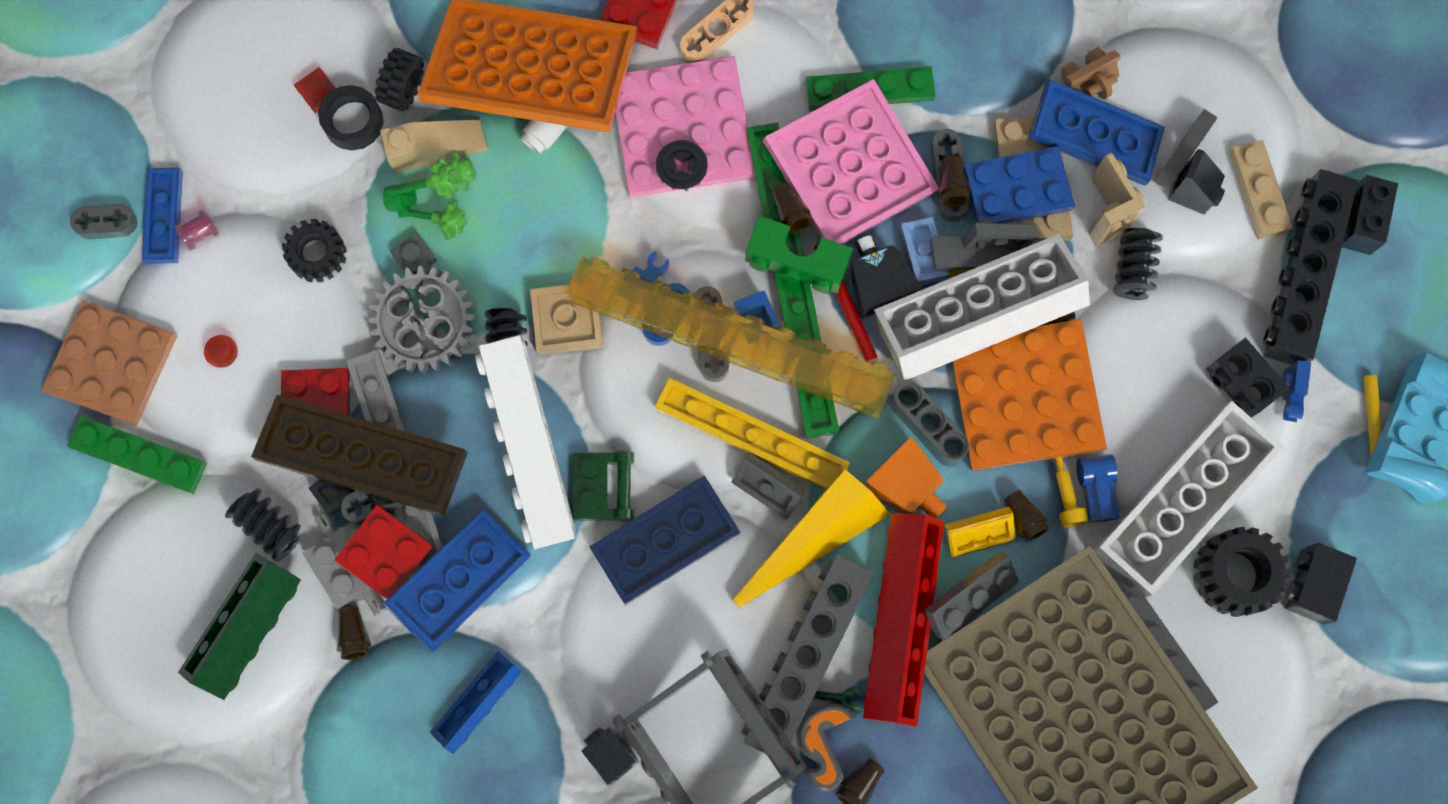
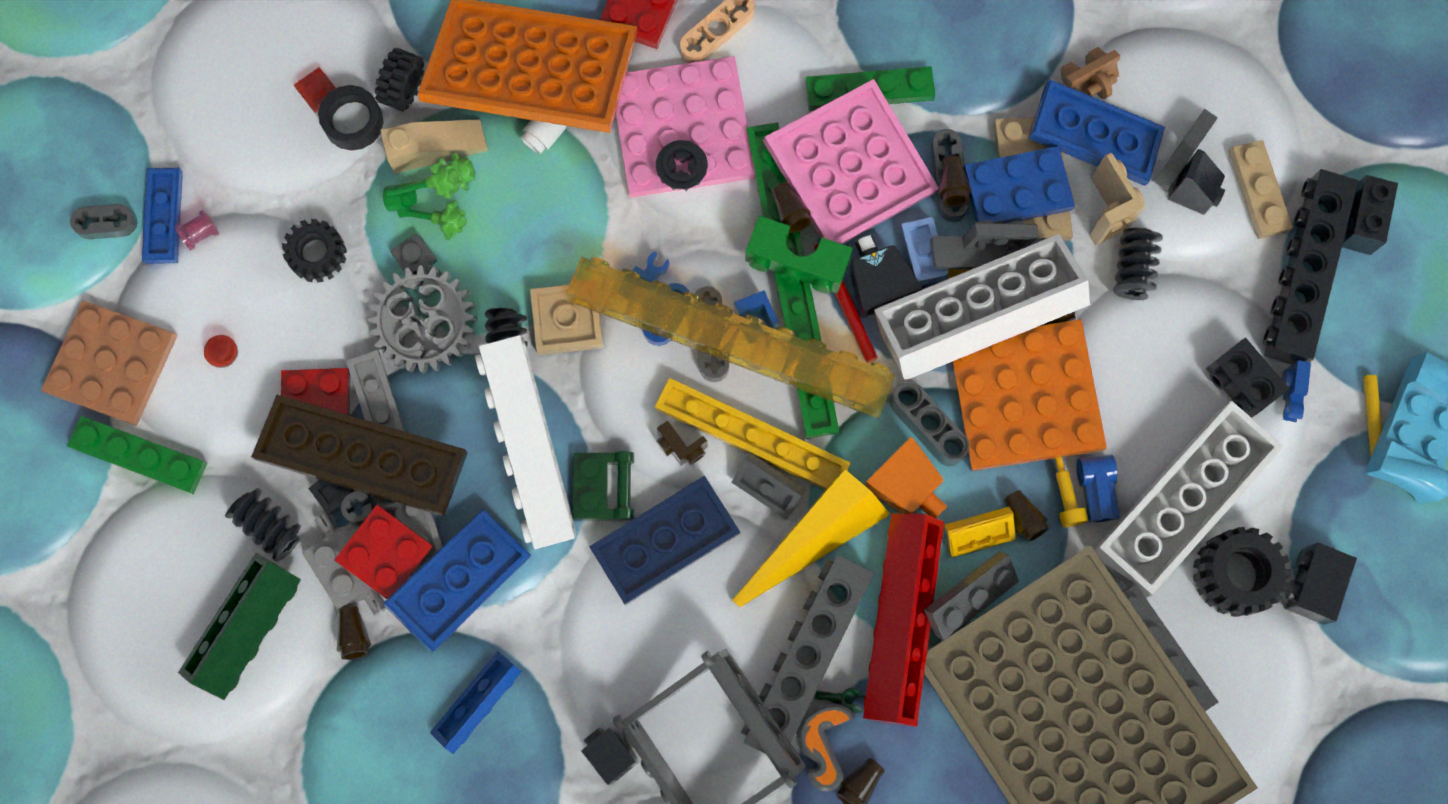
(672, 444): none -> dark brown bracket

